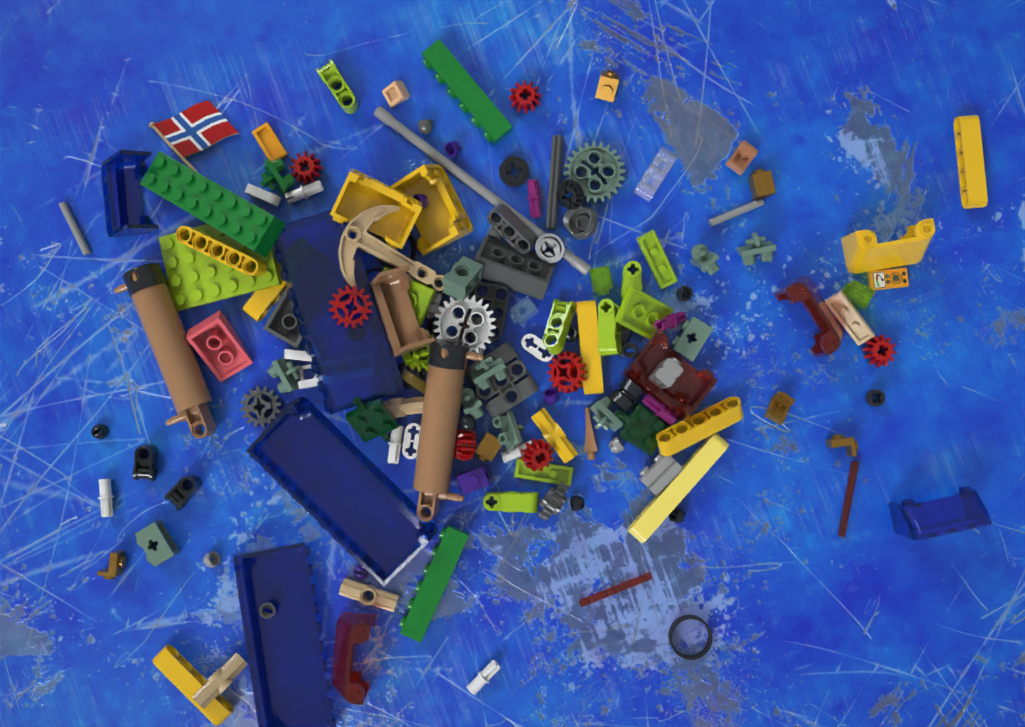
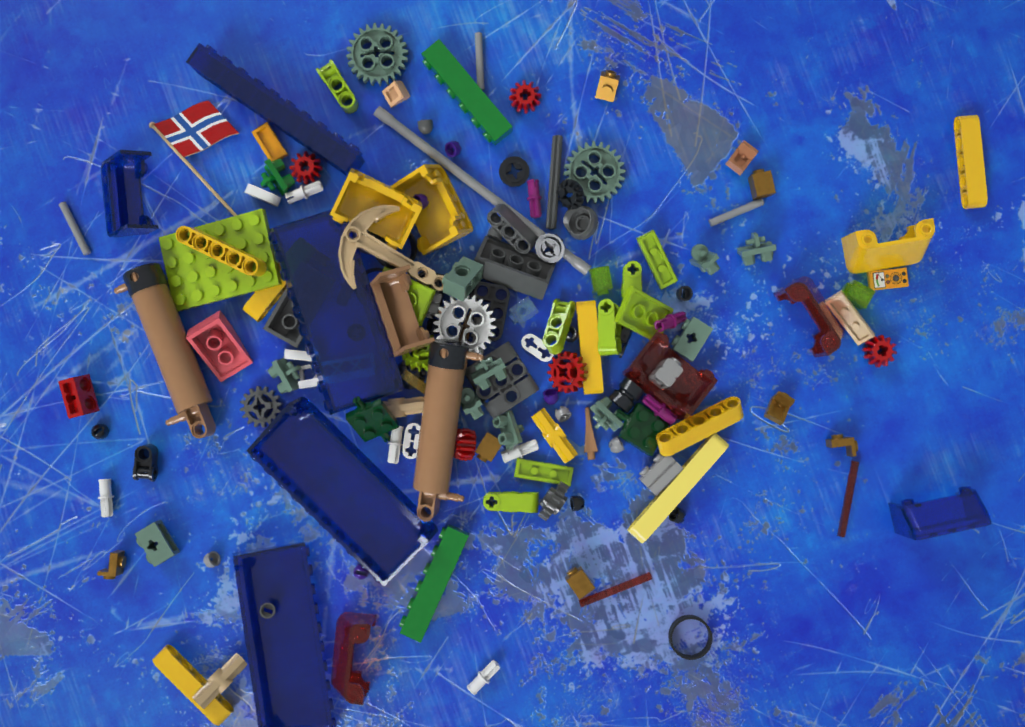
(78, 396): none -> red brick
(181, 493): black piece -> none
(213, 204): green brick -> none
(275, 109): none -> clear blue brick
(356, 591): tan piece -> none
(358, 308): red gear -> none
(378, 71): none -> sand green gear
(467, 423): black hinge -> none
(474, 479): dark purple torso -> none
(479, 60): none -> light grey bar
(537, 455): red gear -> none
(562, 414): none -> light grey hinge
(579, 582): none -> pearl gold brick
(630, 346): black hinge -> none
(655, 174): clear beam -> none
(881, 397): black bush -> none

